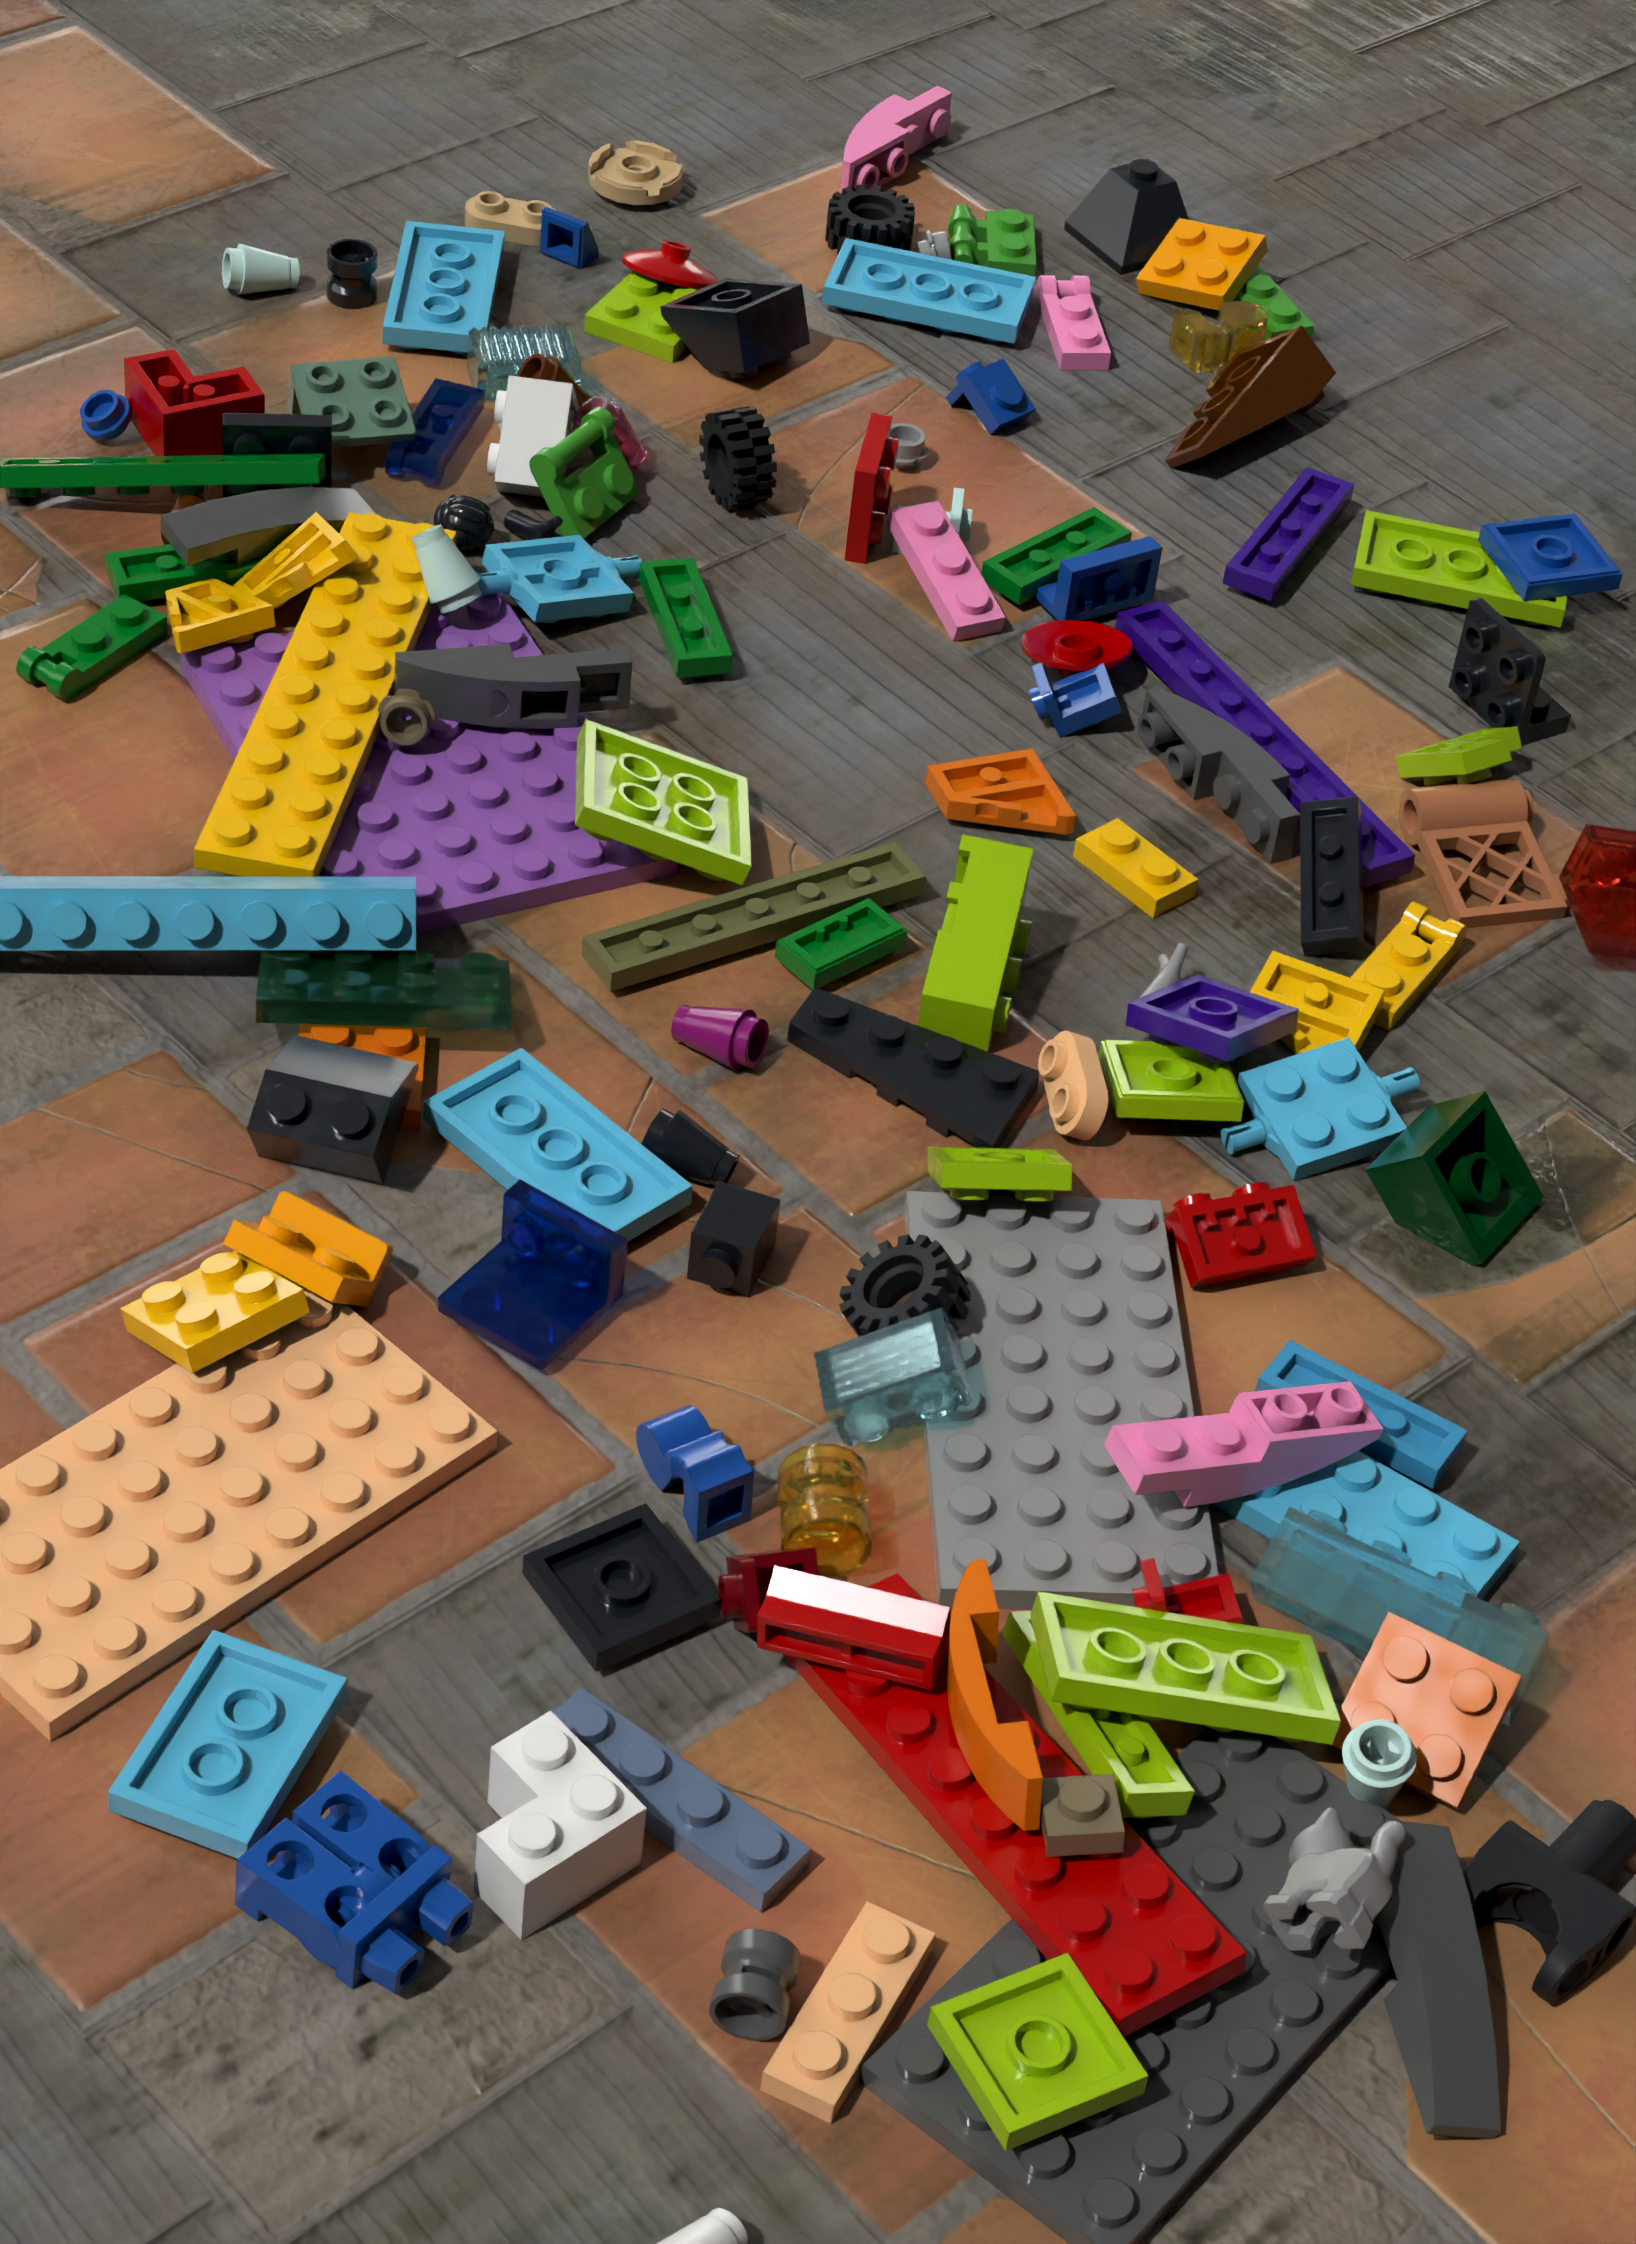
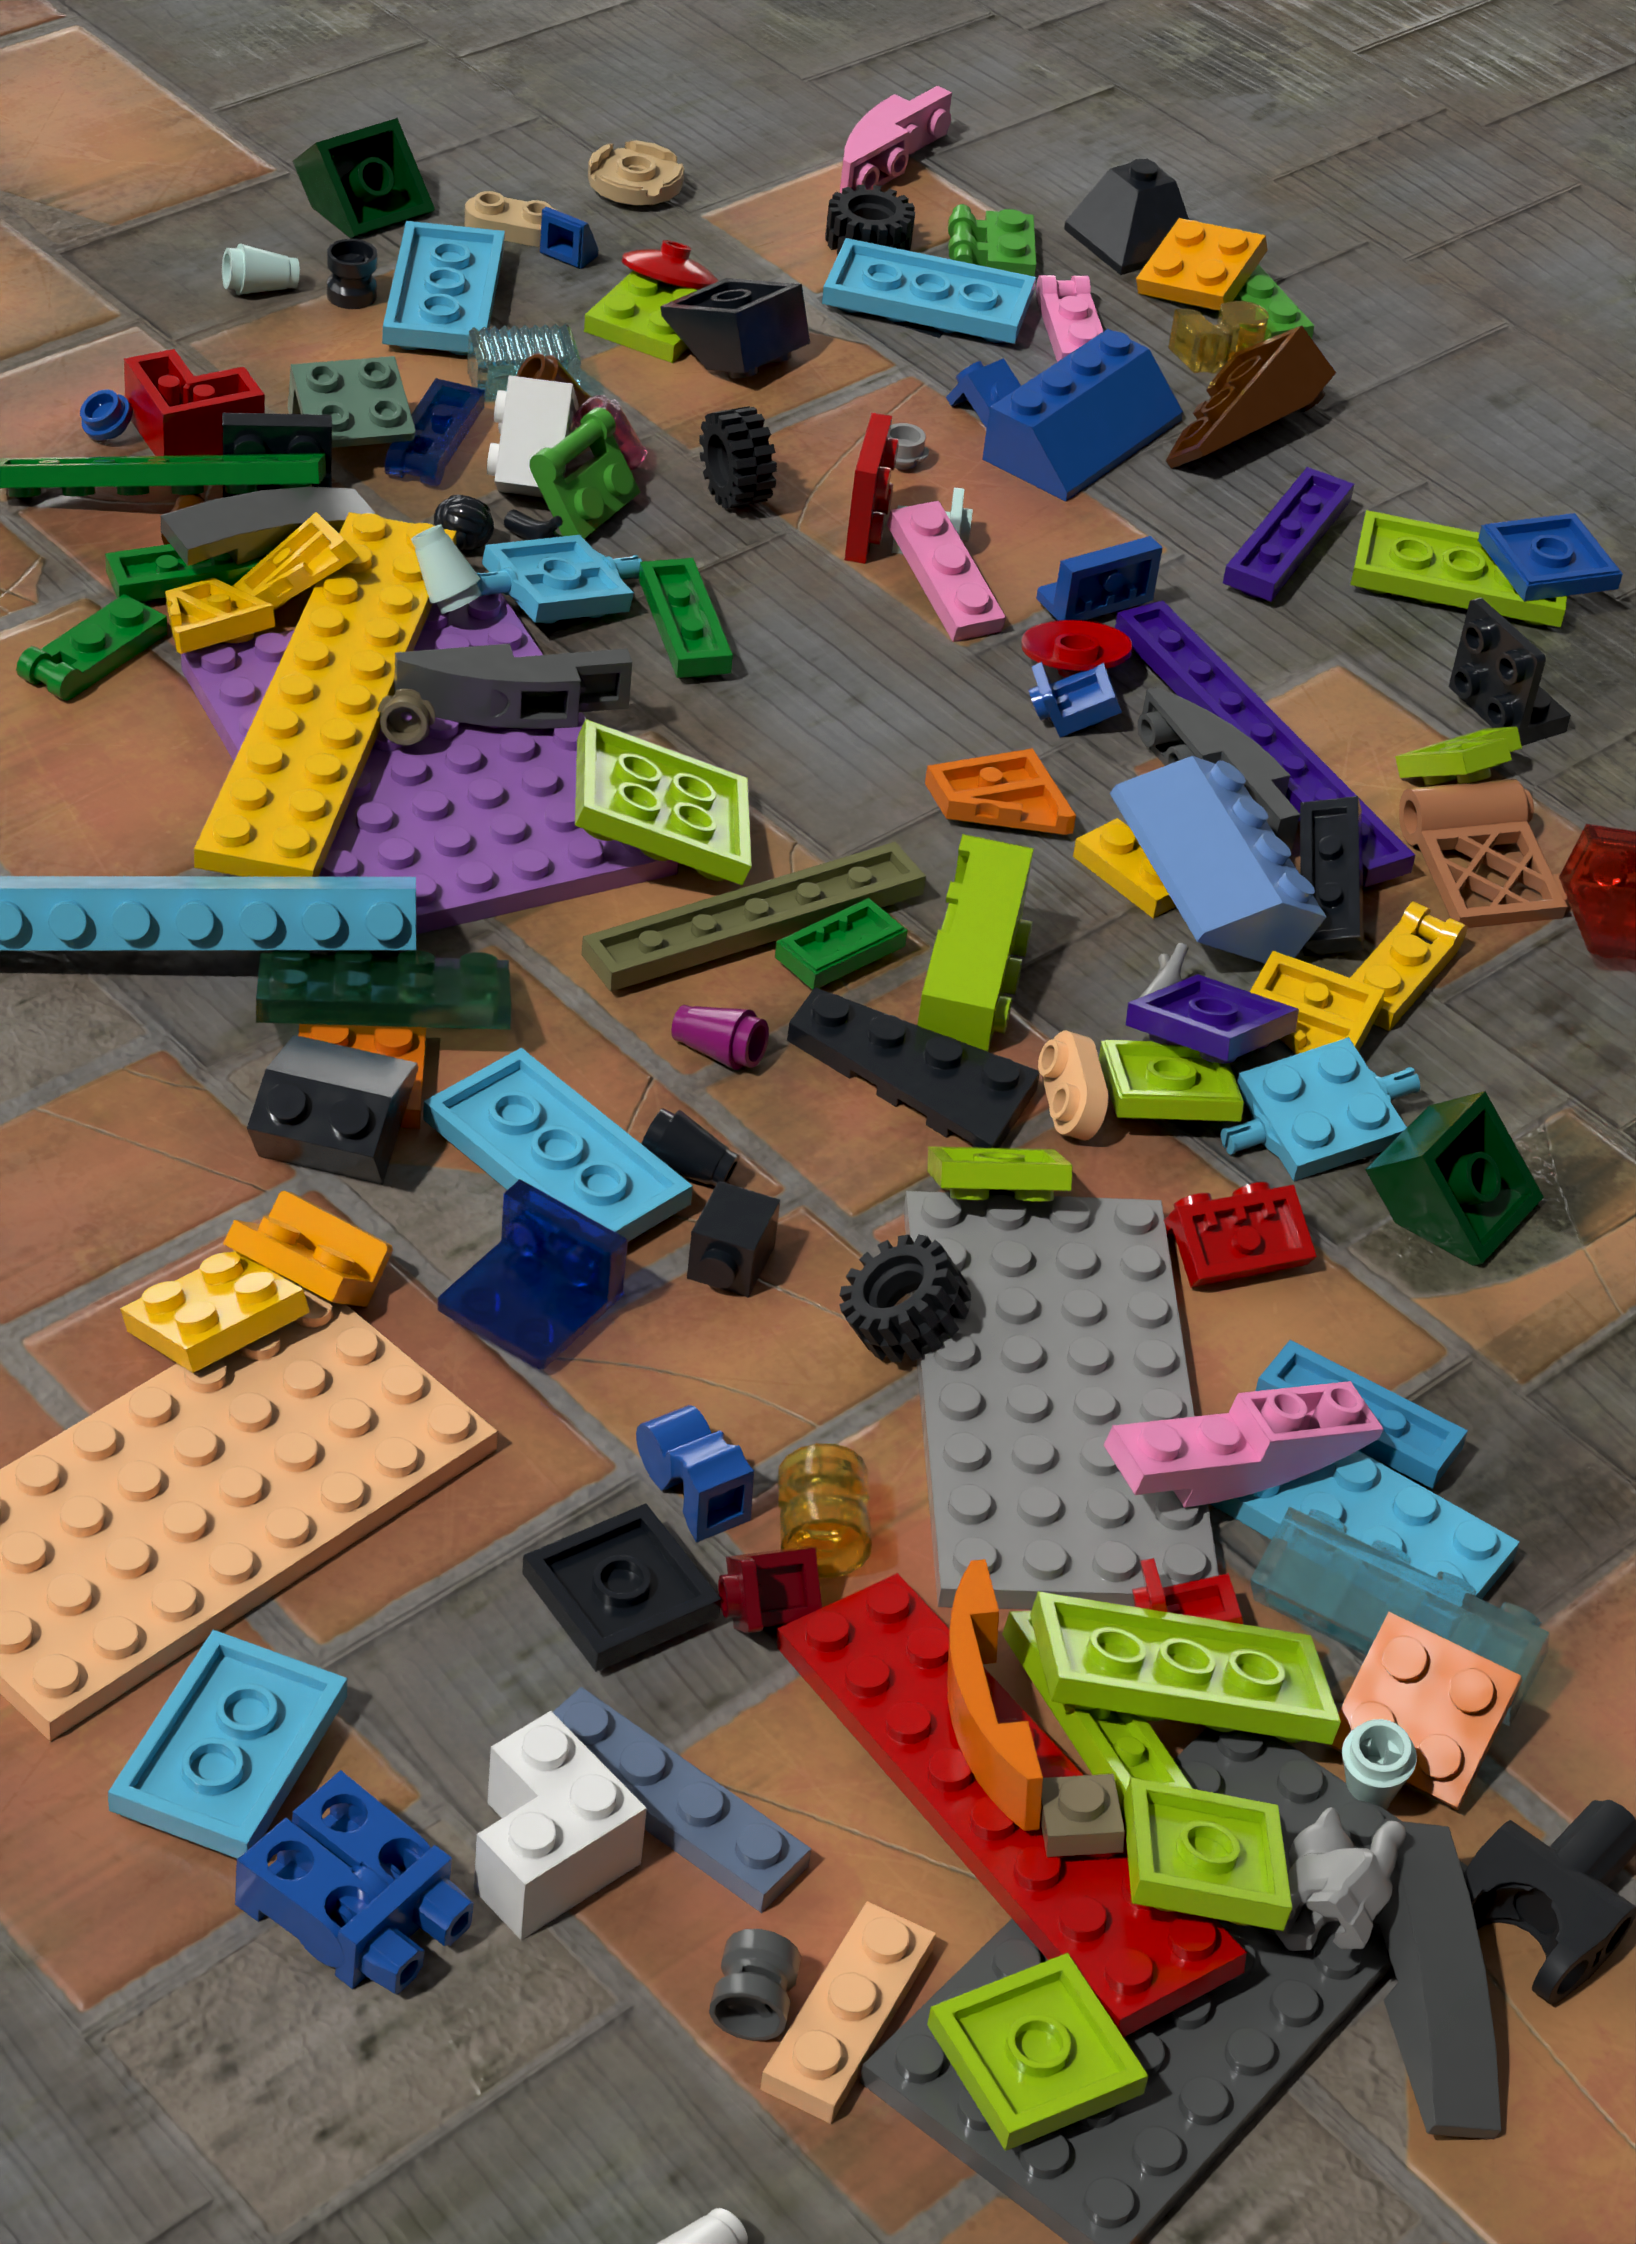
(364, 179): none -> dark green slope
(854, 1627): red piece -> none
(893, 1377): clear light blue brick -> none
(935, 244): light grey plate -> none
(1037, 560): green plate -> none
(1081, 416): none -> blue slope
(1206, 1854): none -> lime plate
(1220, 858): none -> medium blue slope

